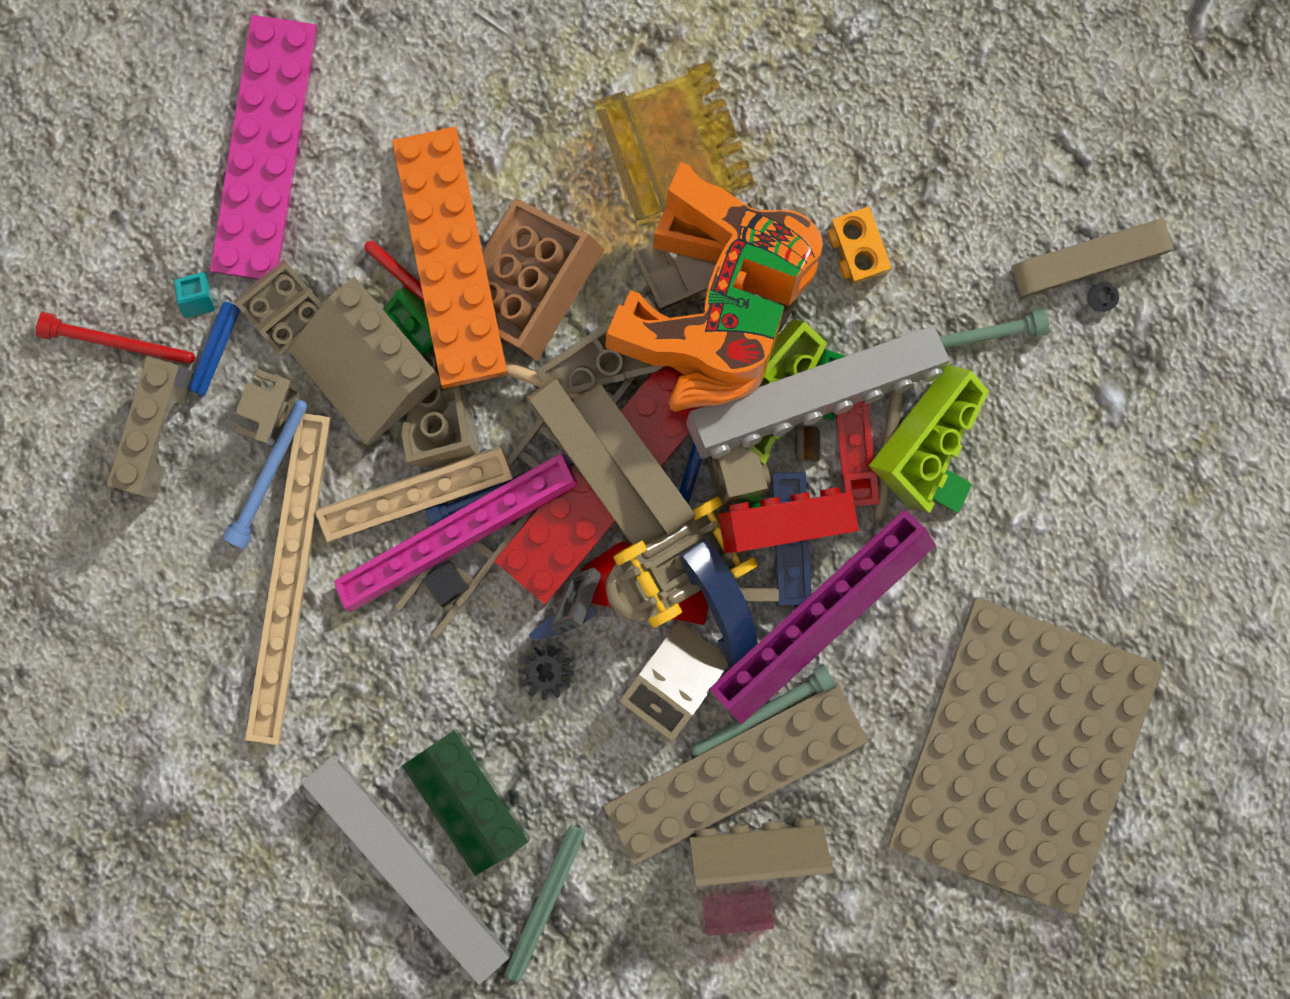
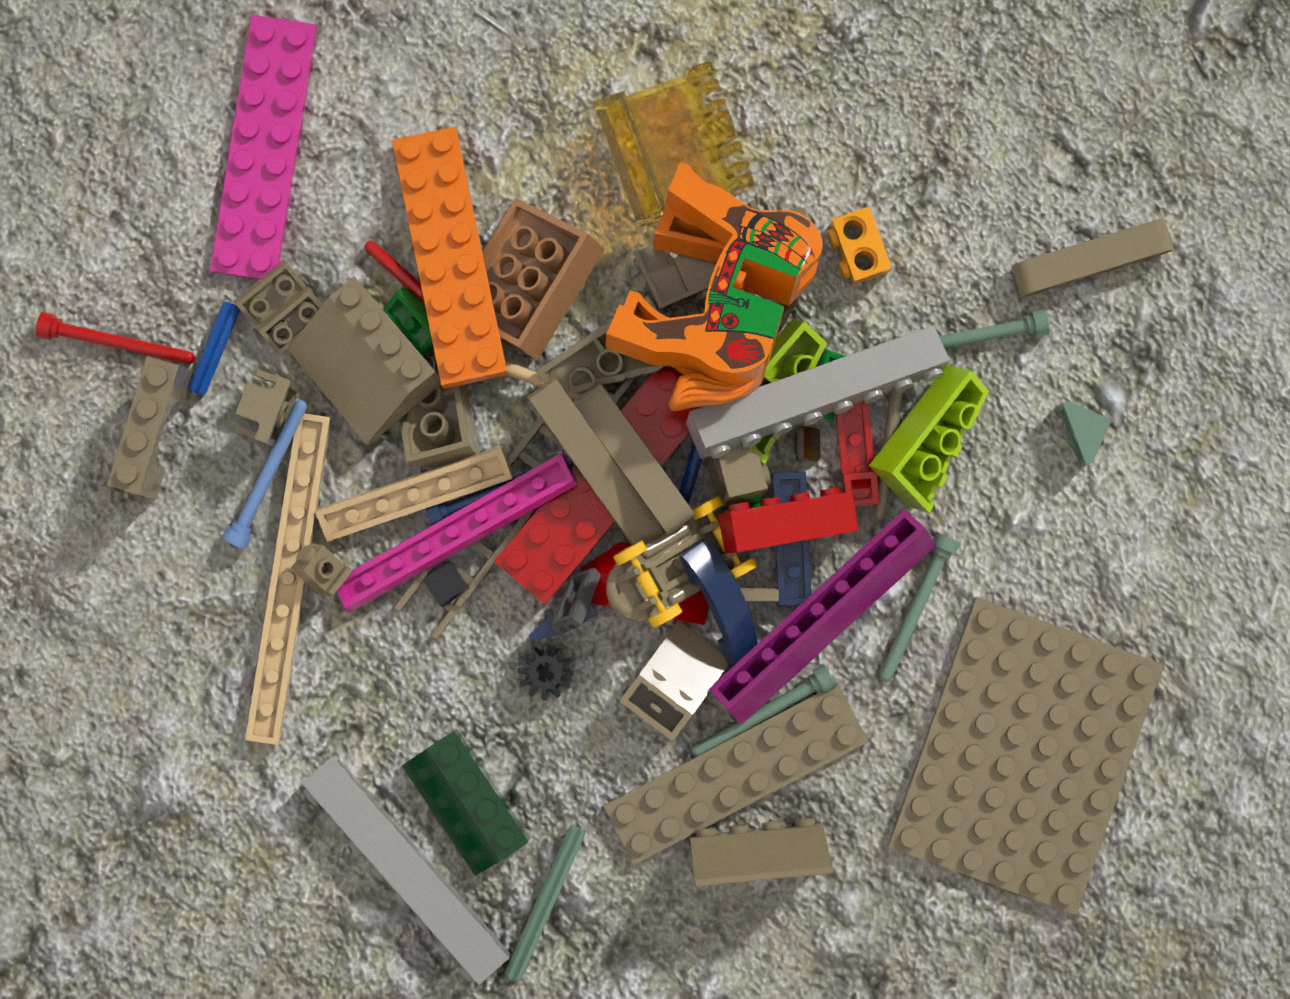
(194, 295): teal slope -> none
(324, 580): none -> dark tan brick
(738, 913): clear pink panel -> none
(943, 550): none -> sand green piece
(953, 492): green slope -> none
(1084, 430): none -> sand green slope
(1097, 289): black bush -> none

